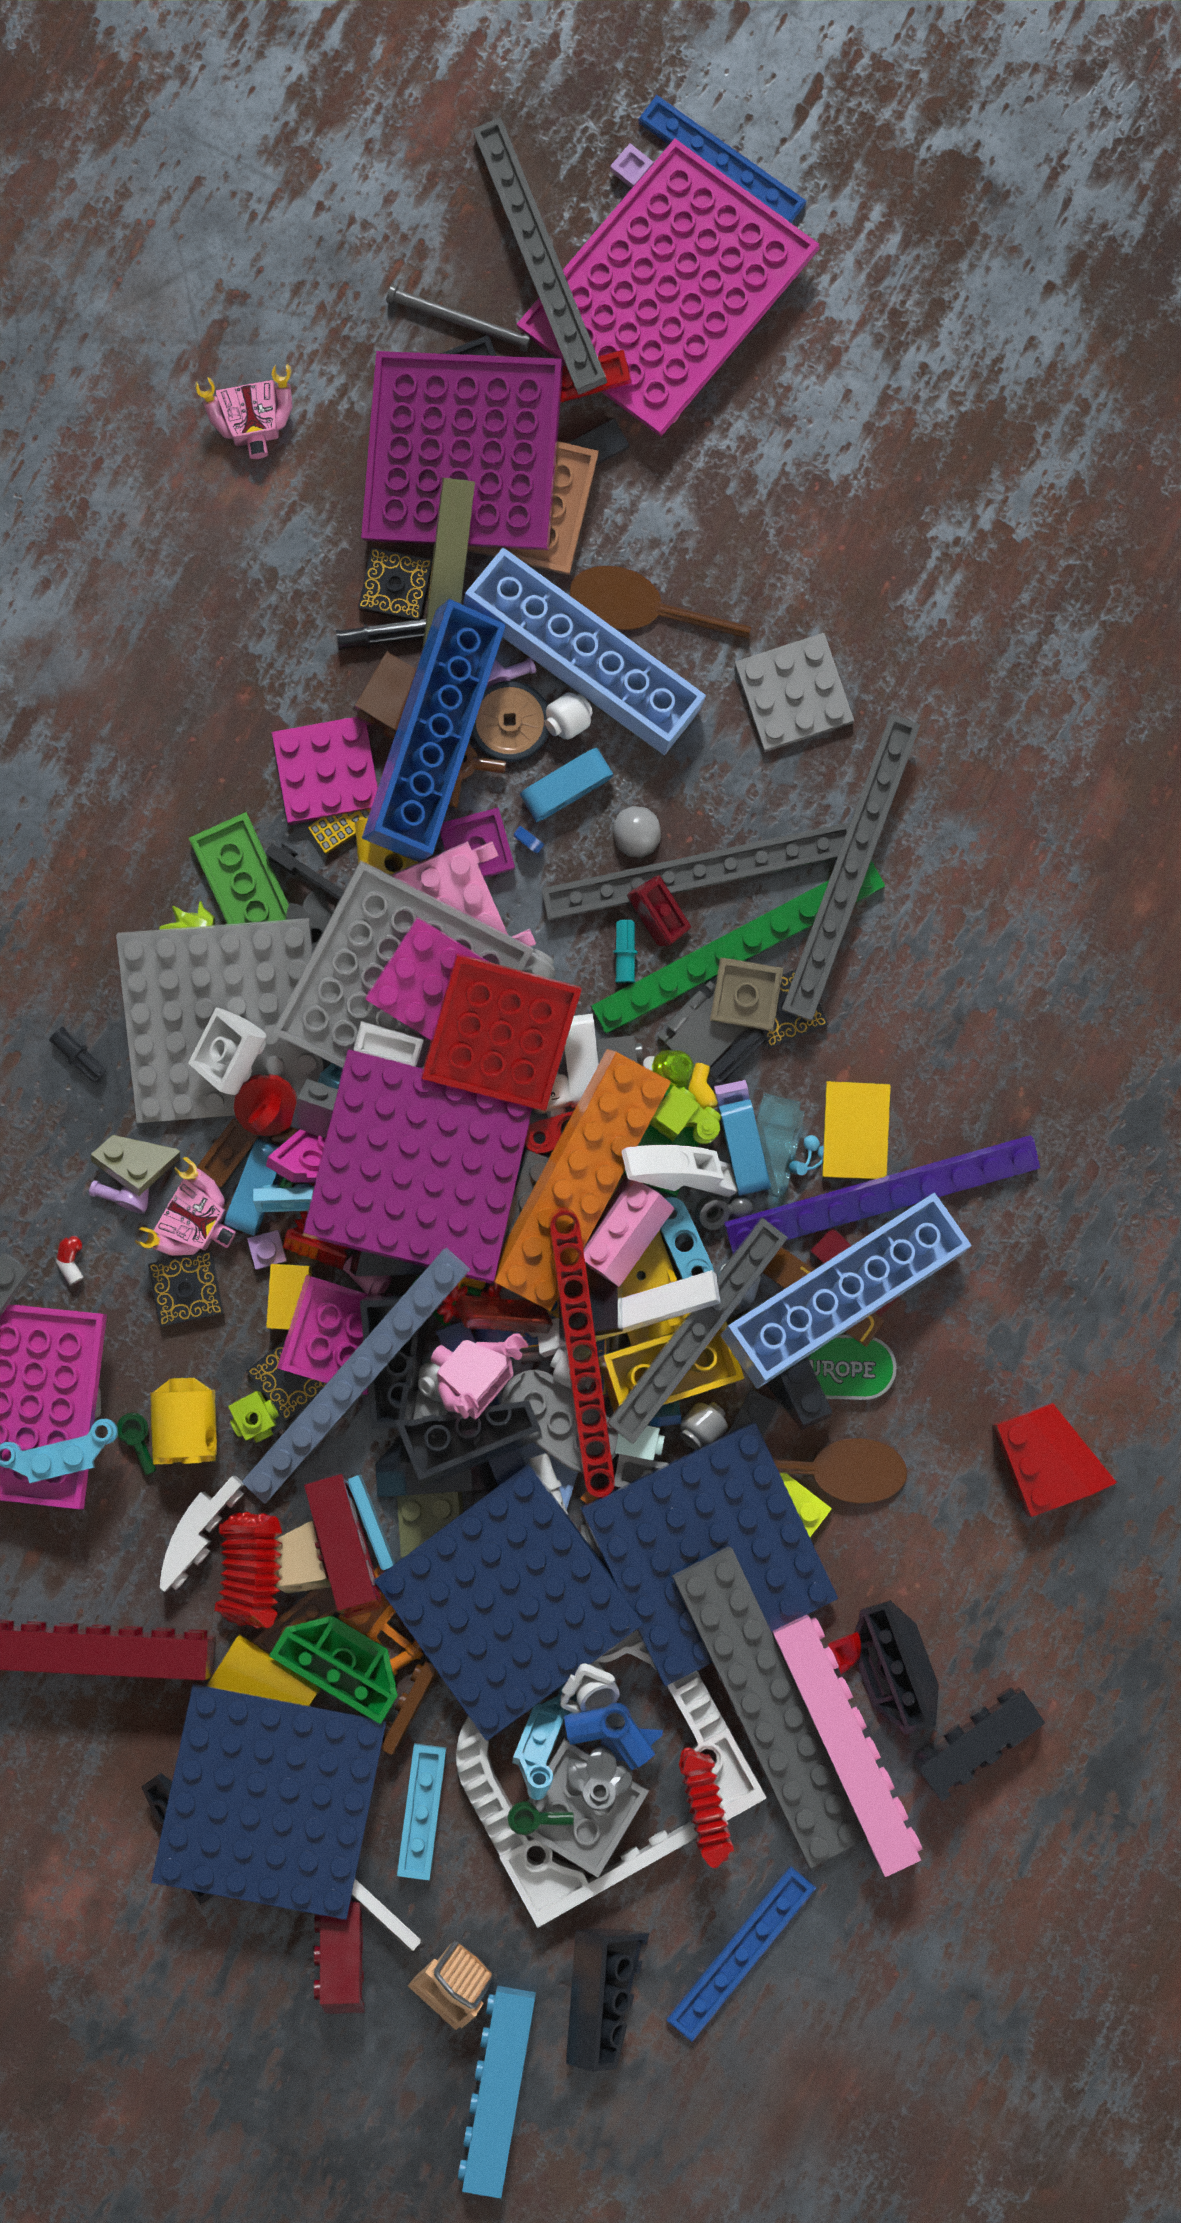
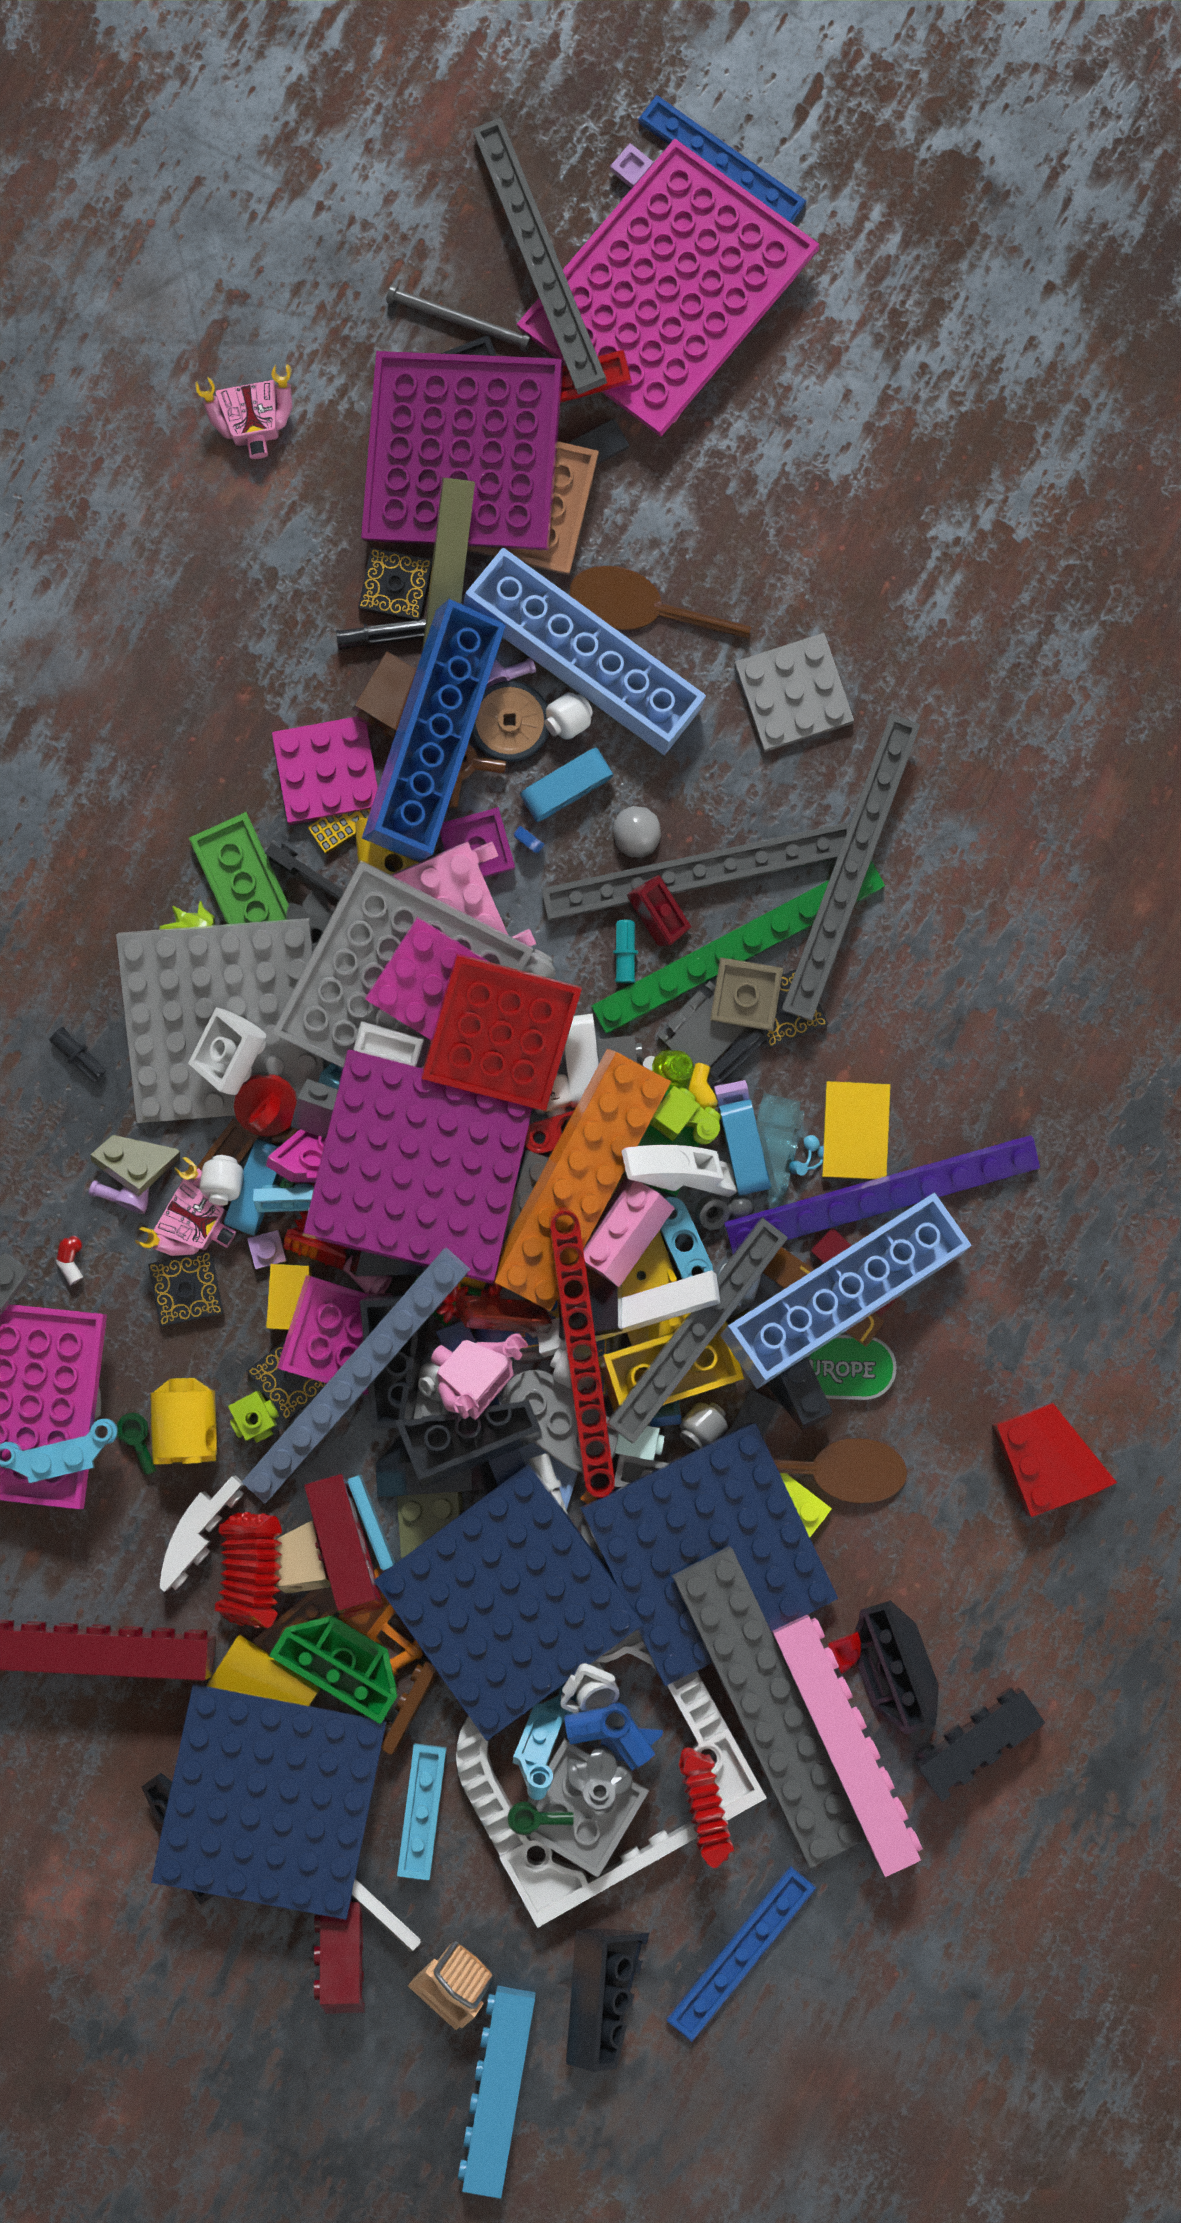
(221, 1179): none -> white head

